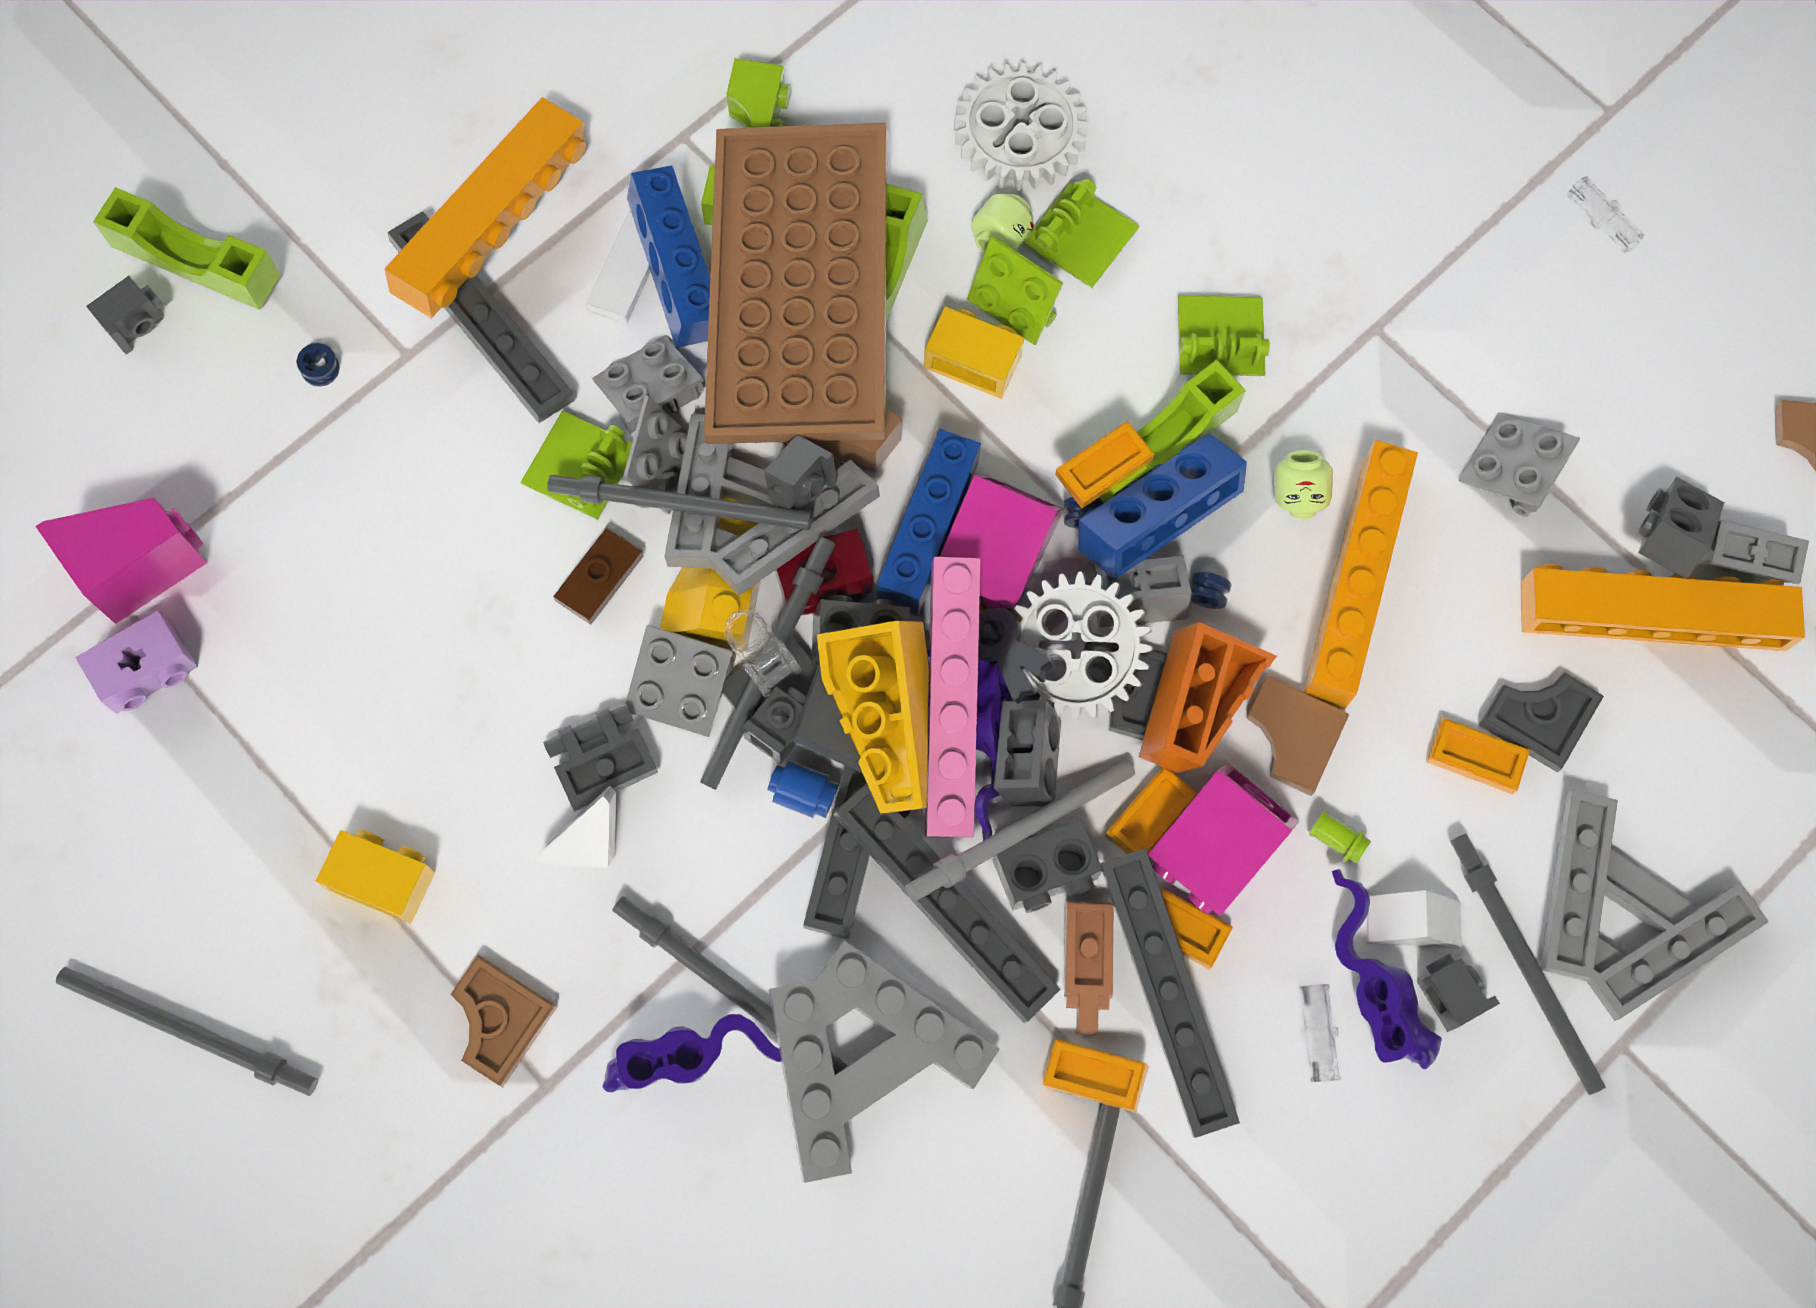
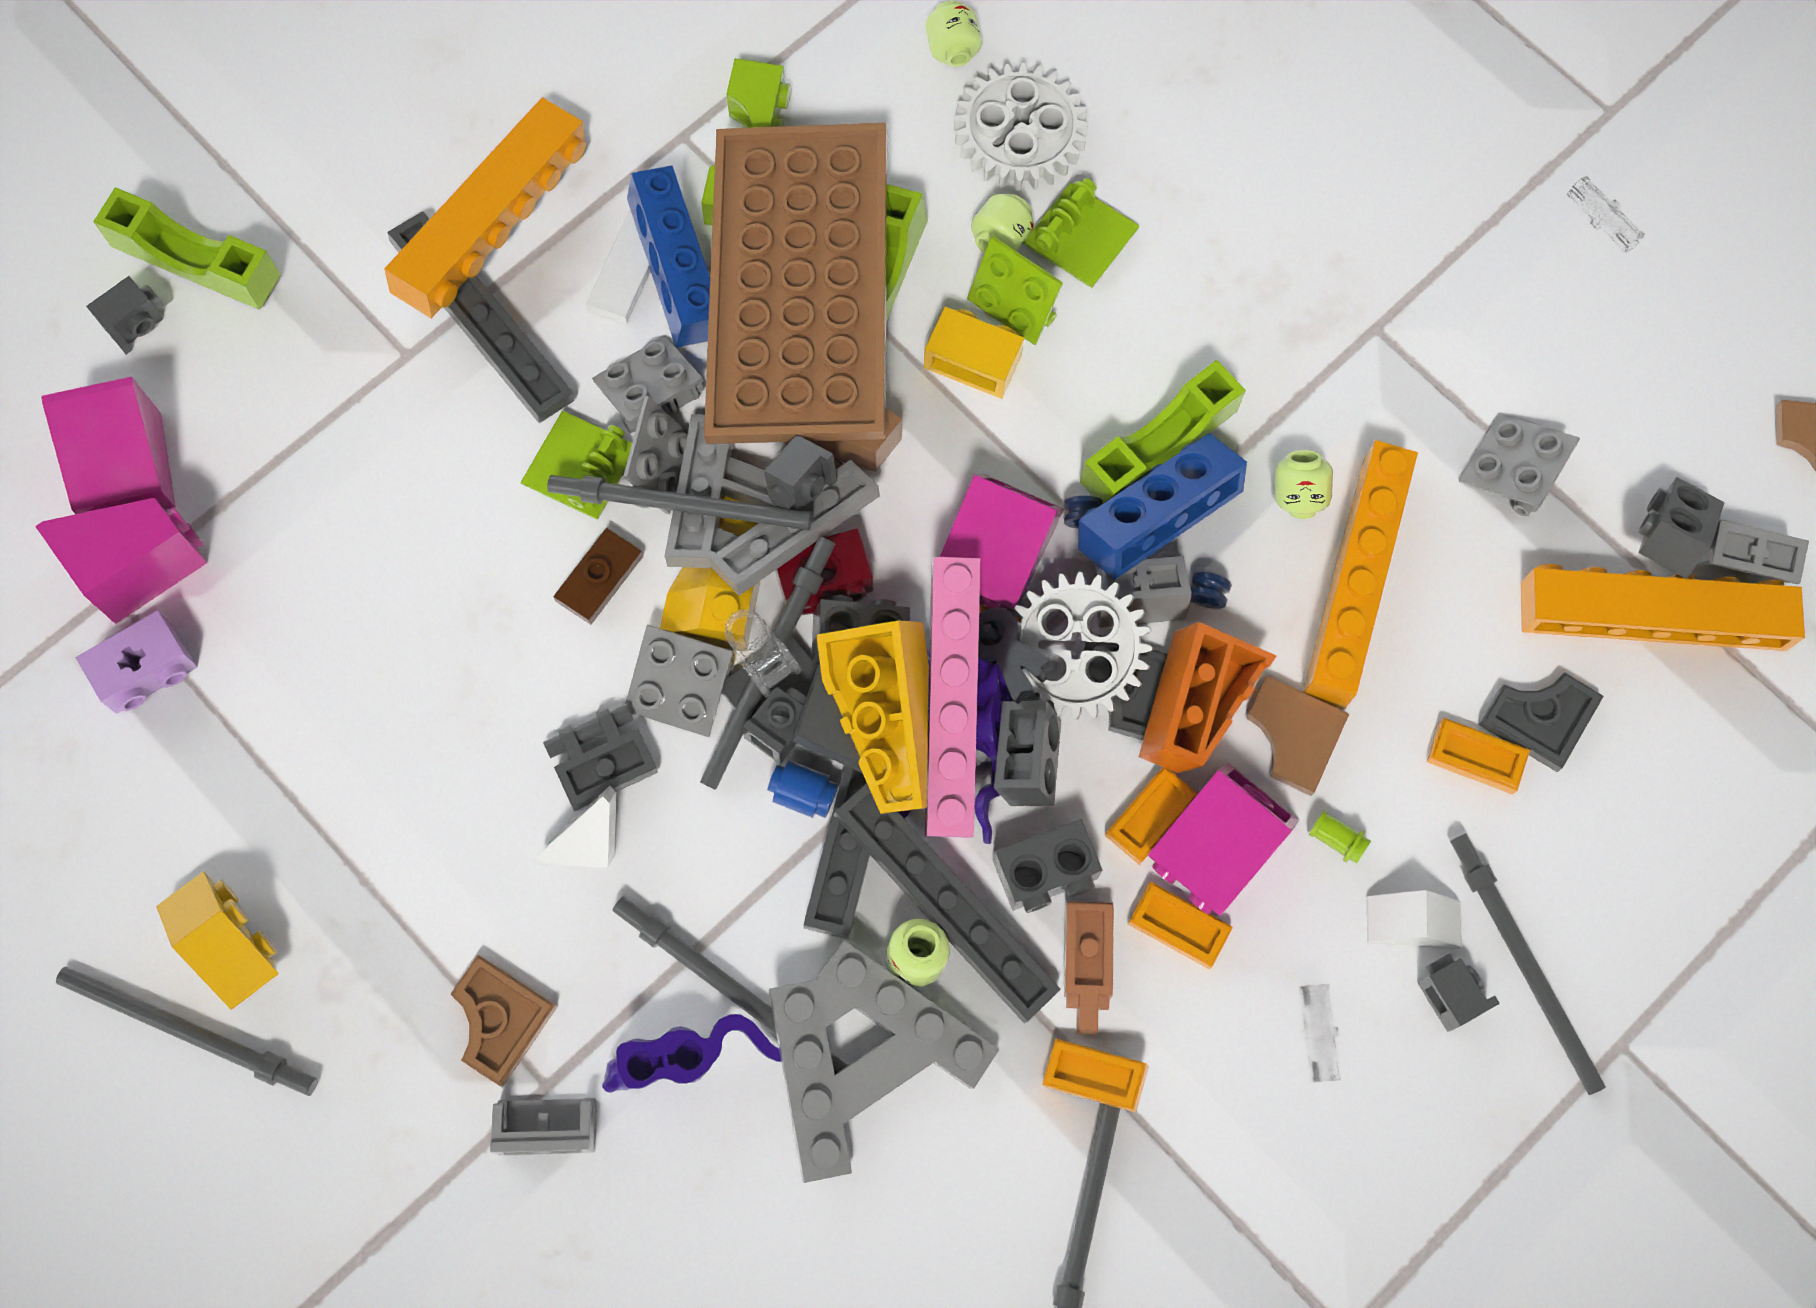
(109, 445): none -> dark pink slope
(212, 939): none -> yellow brick
(322, 375): dark blue bush -> none
(376, 875): yellow piece -> none
(543, 1126): none -> light grey hinge
(928, 520): blue brick -> none
(928, 944): none -> yellowish green head
(953, 33): none -> yellowish green head
(953, 868): light grey bar -> none
(1104, 464): light orange tile -> none
(1169, 993): dark grey plate -> none
(1222, 331): lime hinge -> none
(1384, 993): dark purple animal -> none
(1590, 870): light grey plate -> none

